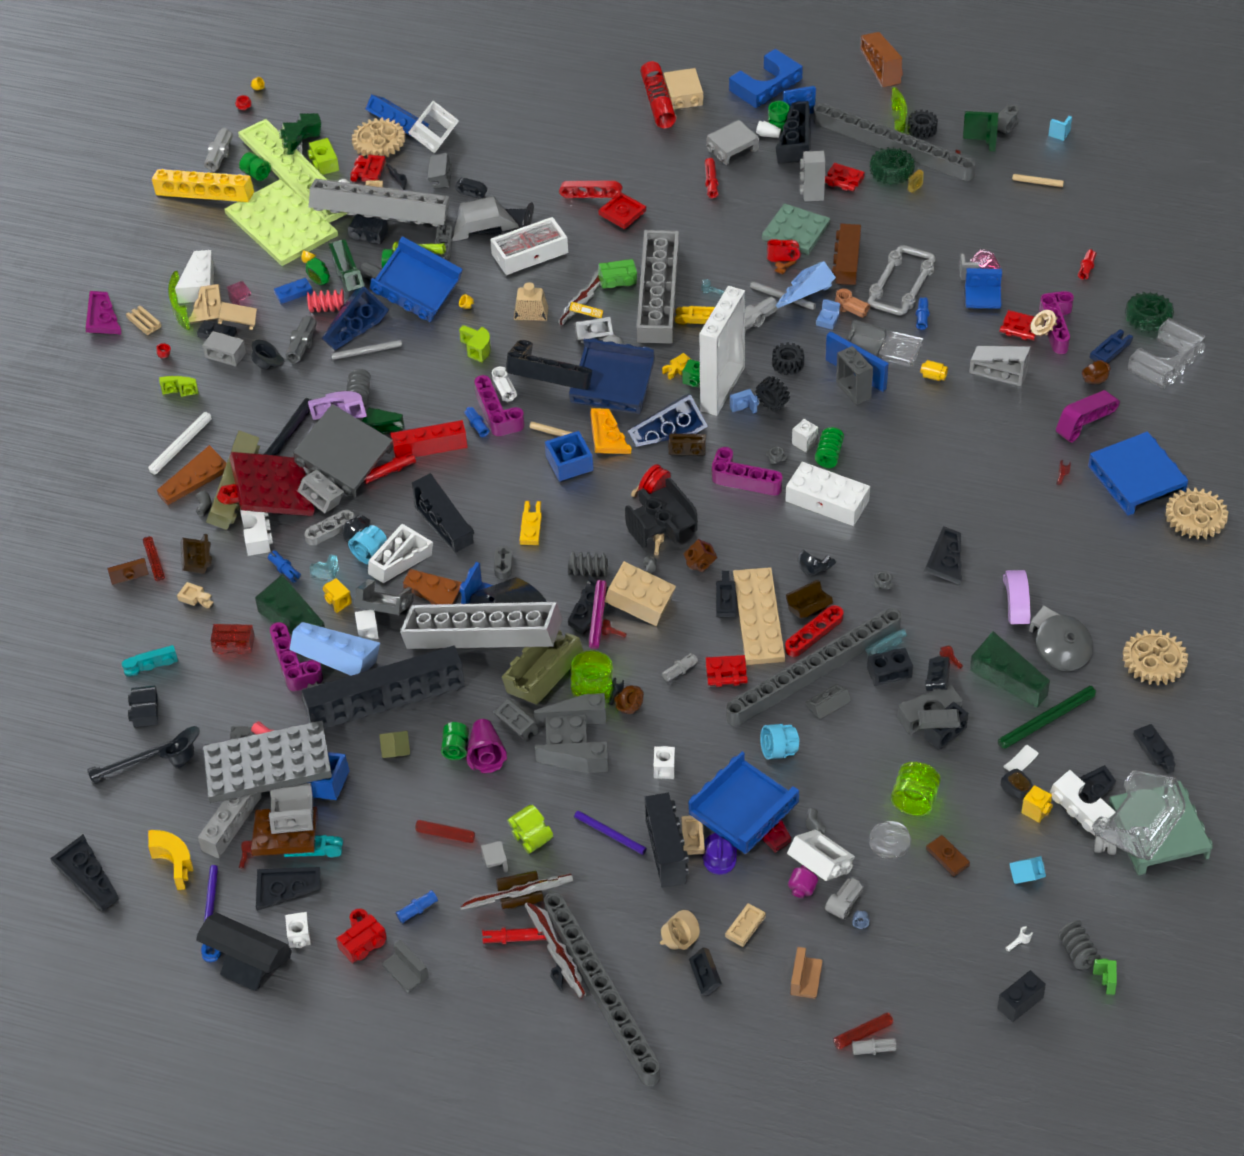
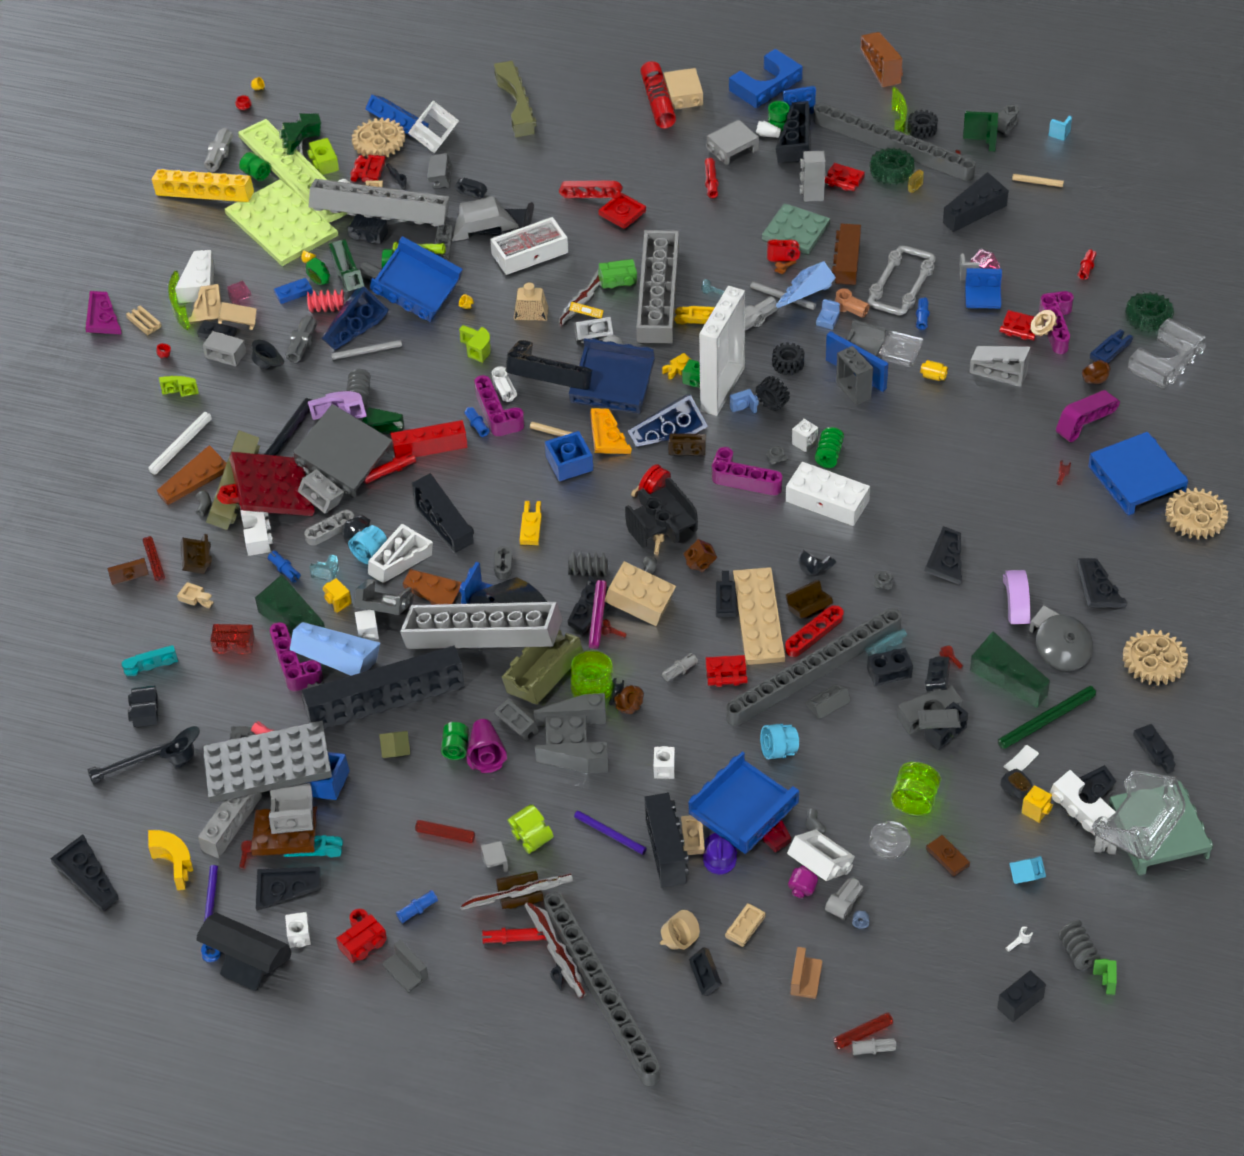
(522, 116): none -> olive arch
(976, 202): none -> black wedge
(1096, 585): none -> black wing

